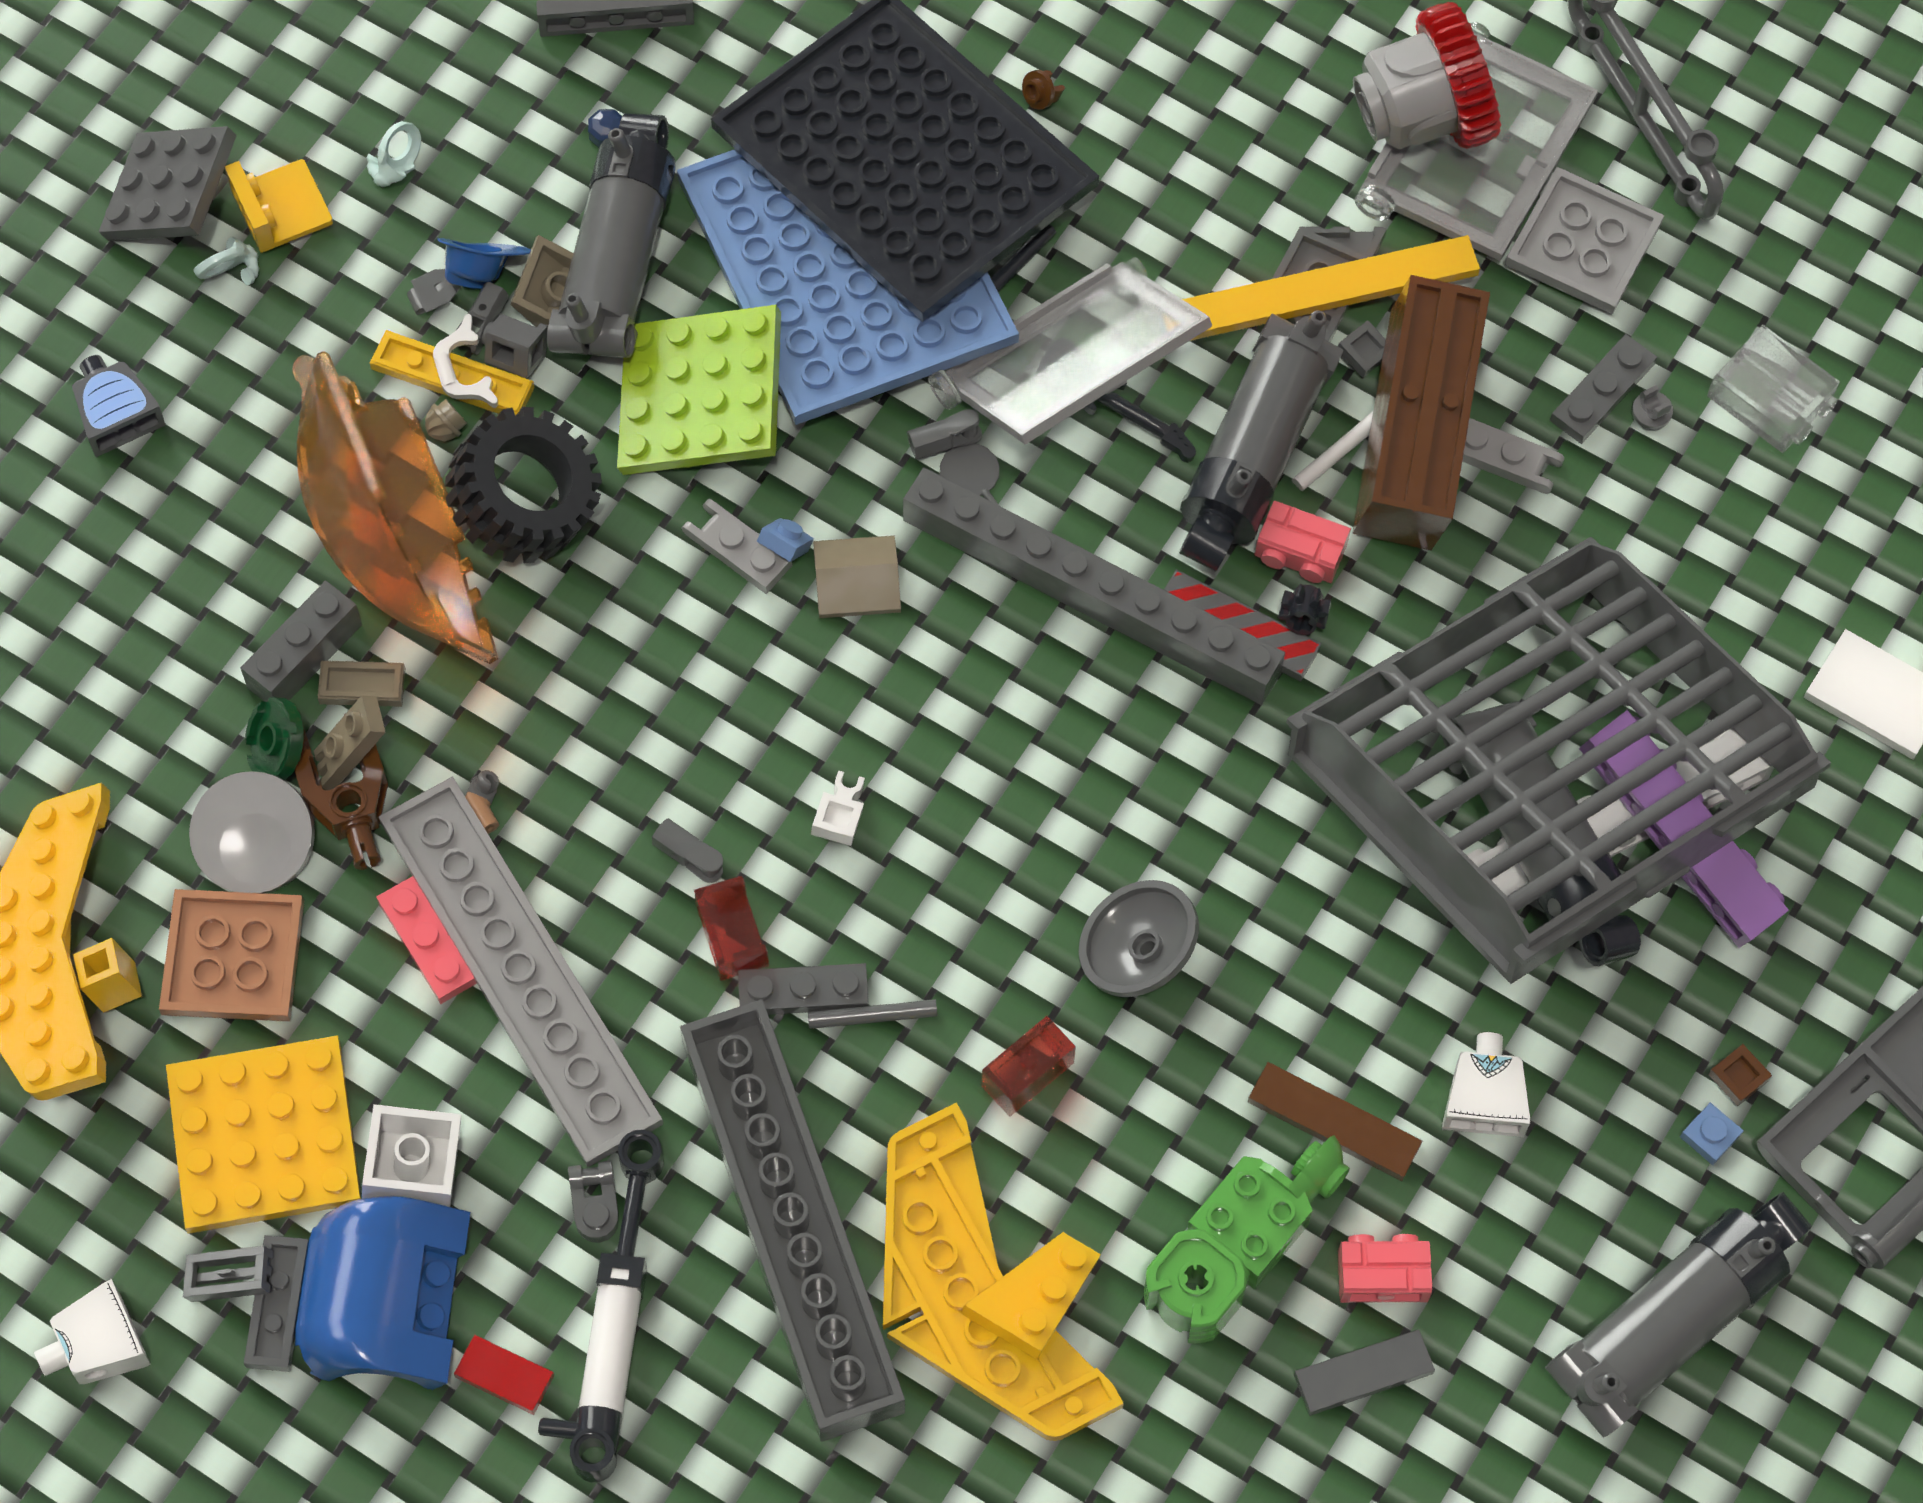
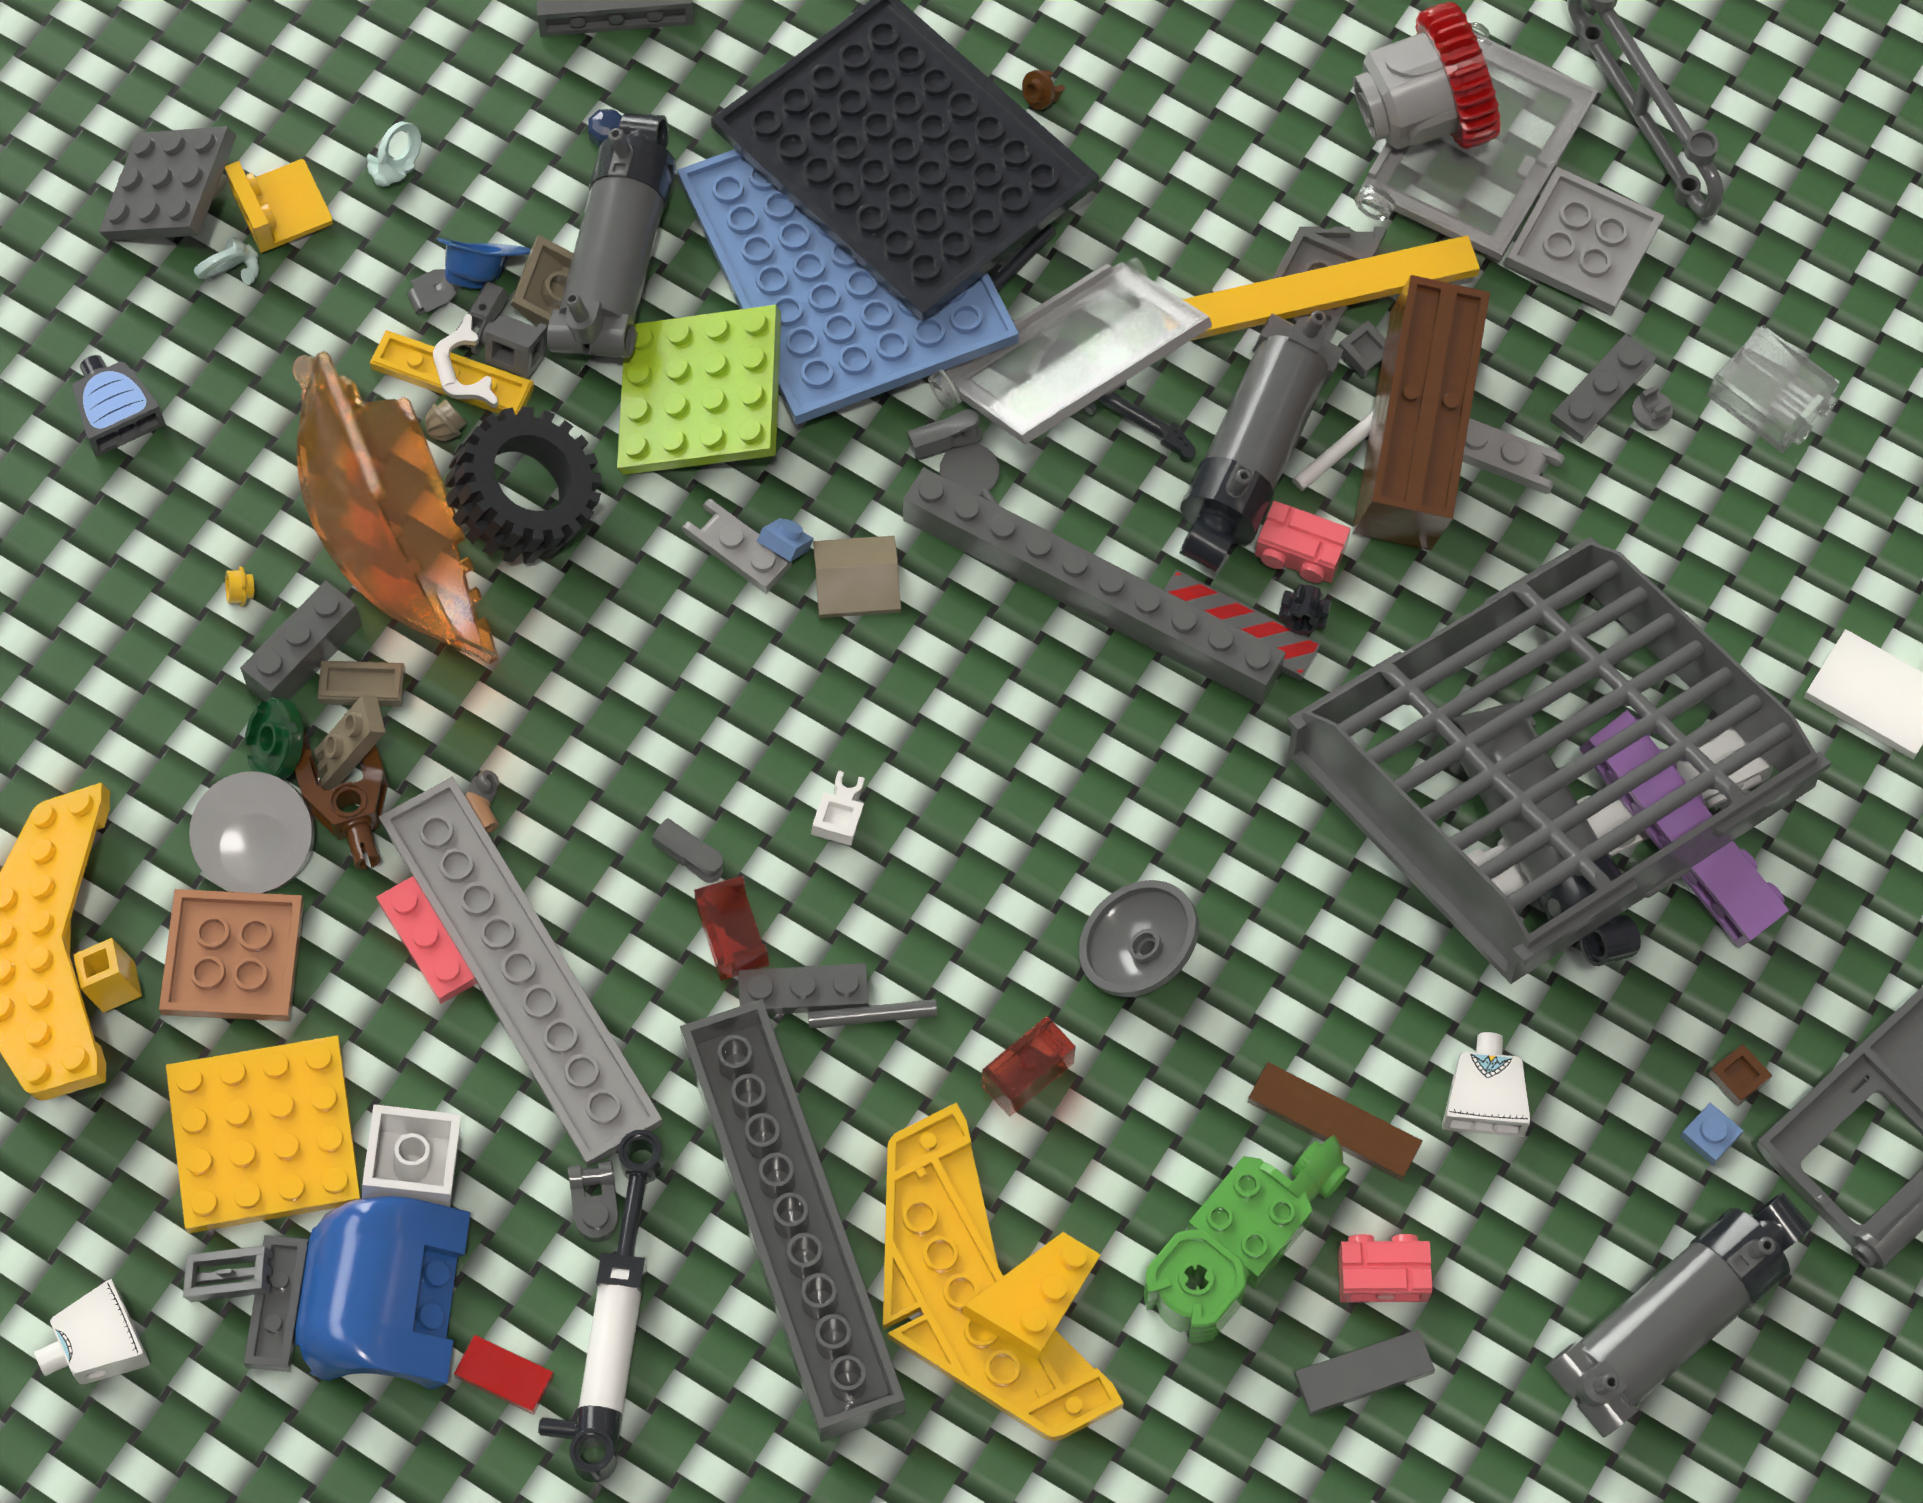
(239, 586): none -> yellow plate

